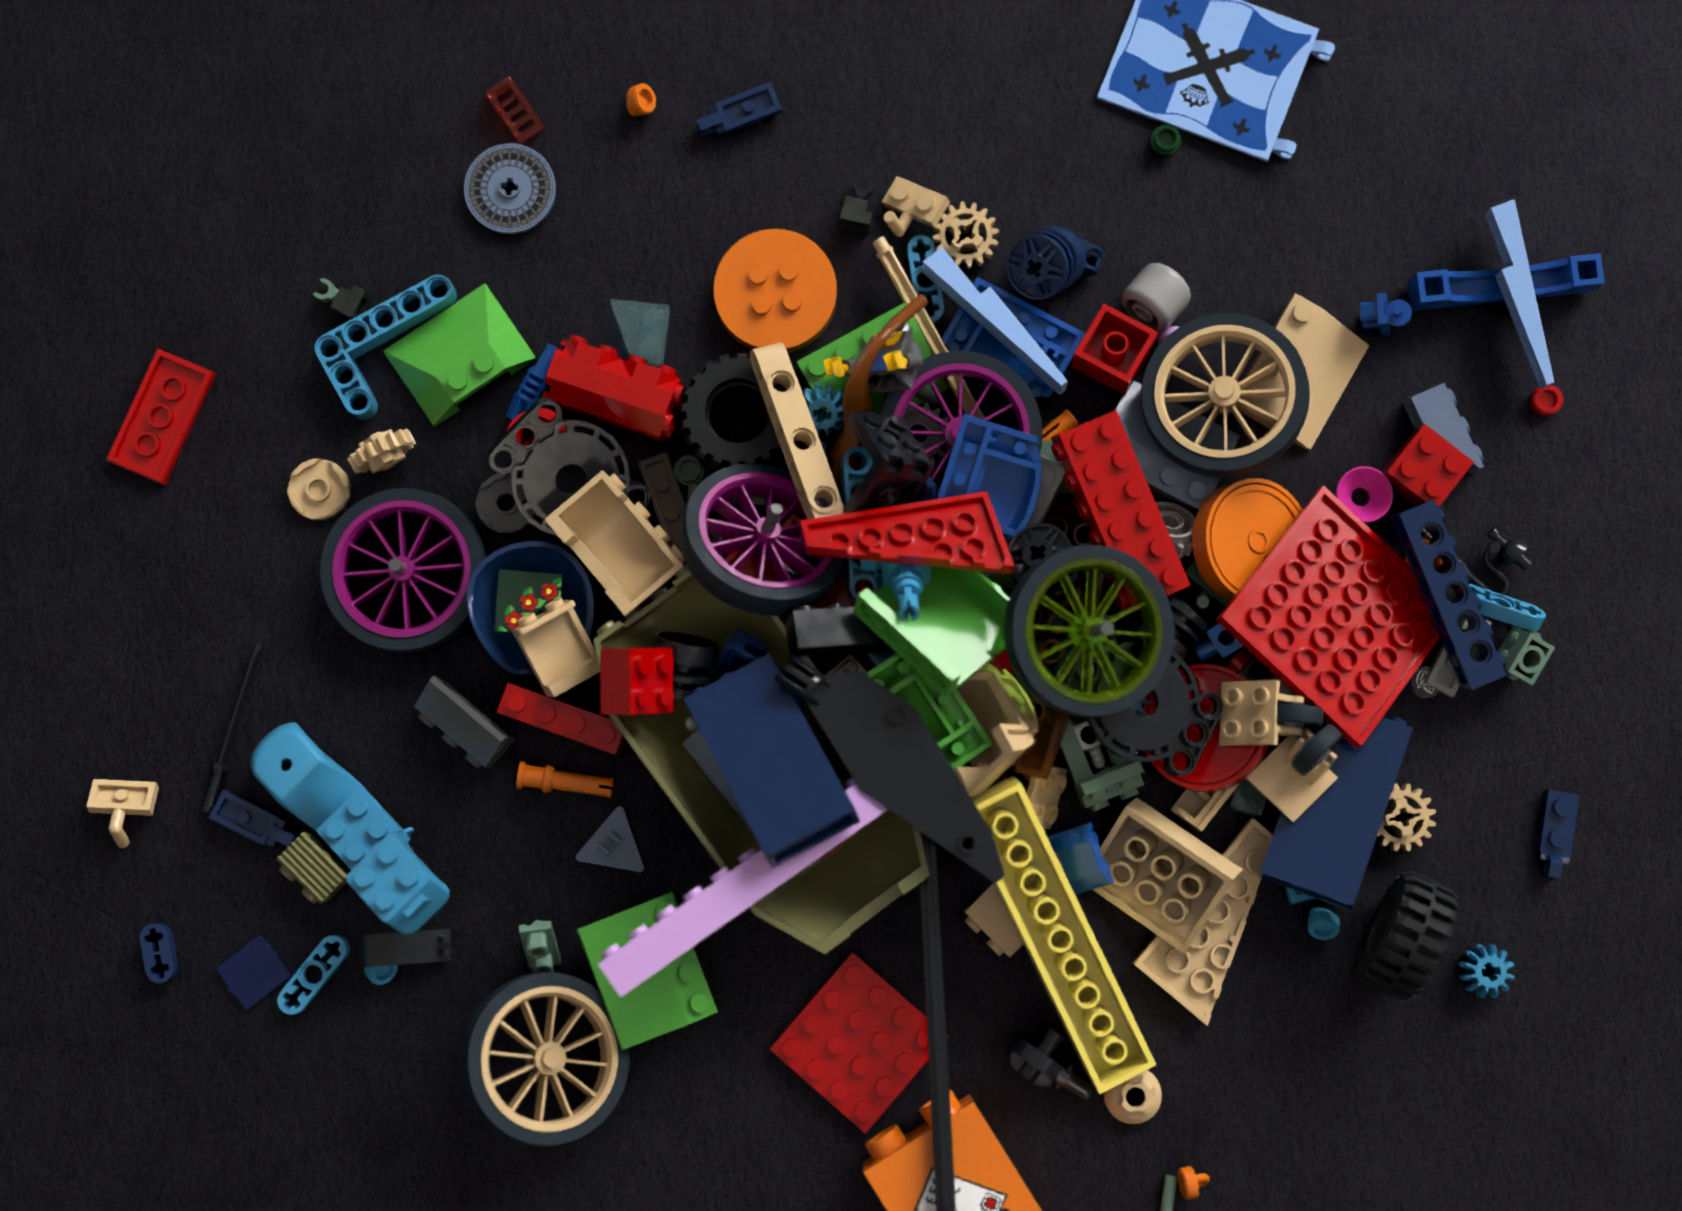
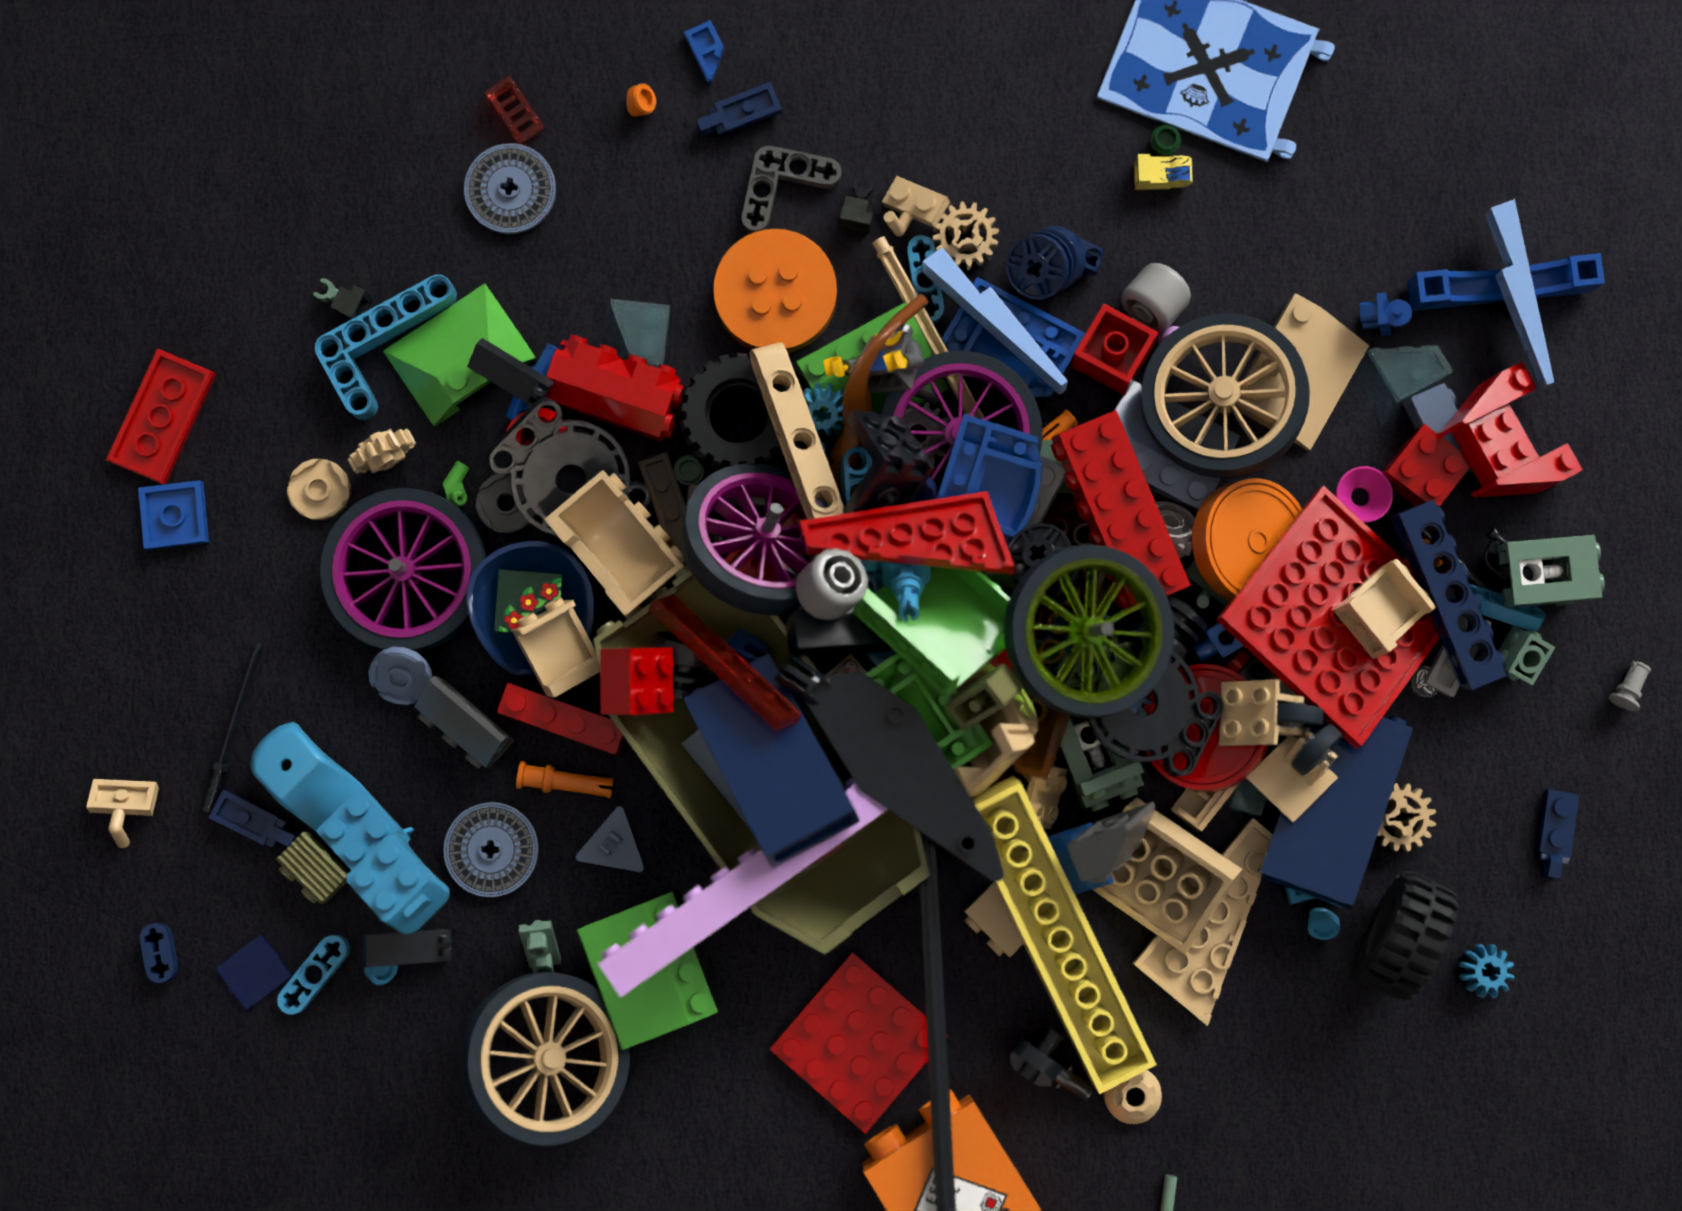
(173, 515): none -> blue tile
(399, 675): none -> sand blue tile
(453, 484): none -> bright green arm
(473, 867): none -> piece
(509, 373): none -> black hinge
(705, 48): none -> blue tile
(725, 662): none -> clear red tile
(772, 175): none -> dark grey beam
(831, 584): none -> light grey head
(984, 696): none -> olive brick
(1109, 843): none -> dark grey slope
(1162, 172): none -> light yellow leg
(1190, 1182): orange tile -> none
(1384, 608): none -> tan panel
(1410, 368): none -> clear light blue wing
(1498, 444): none -> wedge
(1546, 401): red tile -> none
(1572, 569): none -> sand green brick
(1630, 688): none -> light grey pin

